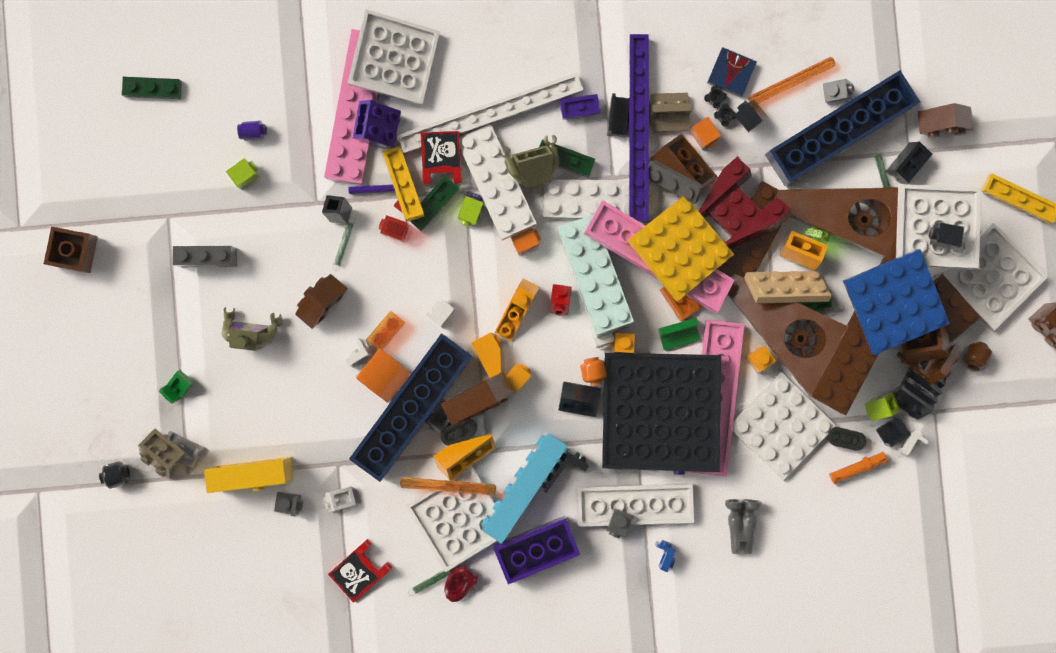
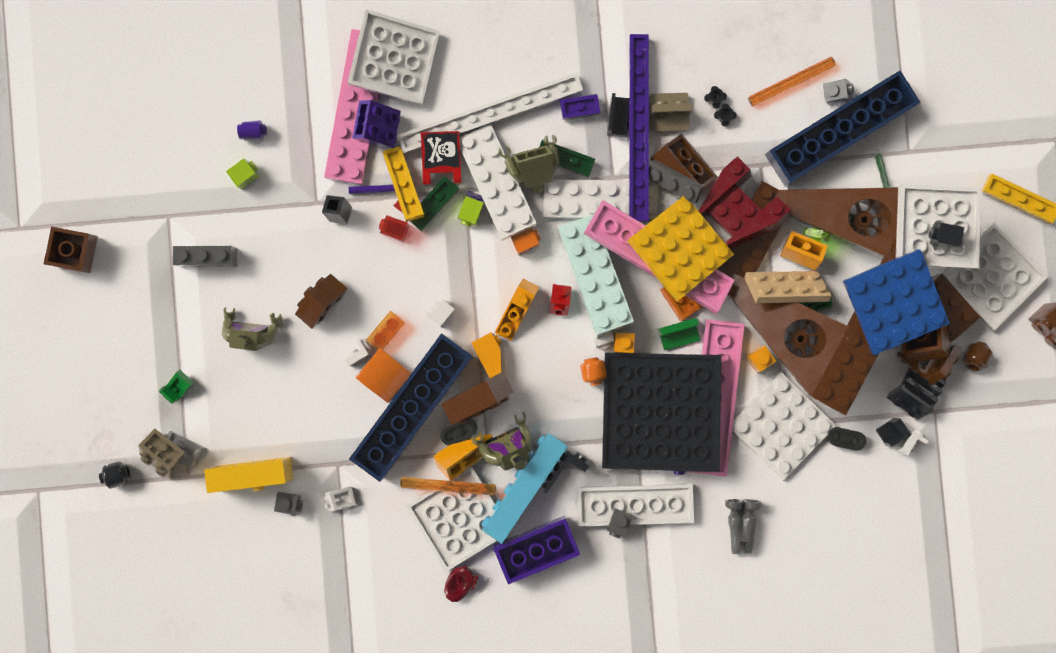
(151, 87): dark green plate -> none
(345, 245): piece -> none
(358, 573): flag -> none
(430, 580): green piece -> none
(438, 419): dark grey bracket -> none
(508, 448): none -> olive torso
(518, 376): light orange brick -> none
(579, 399): black panel -> none
(667, 560): blue bracket -> none
(705, 133): orange brick -> none
(731, 72): dark blue tile -> none
(750, 115): black brick -> none
(864, 465): orange pin -> none
(882, 407): lime brick -> none
(909, 161): black hinge -> none
(948, 118): reddish brown brick -> none

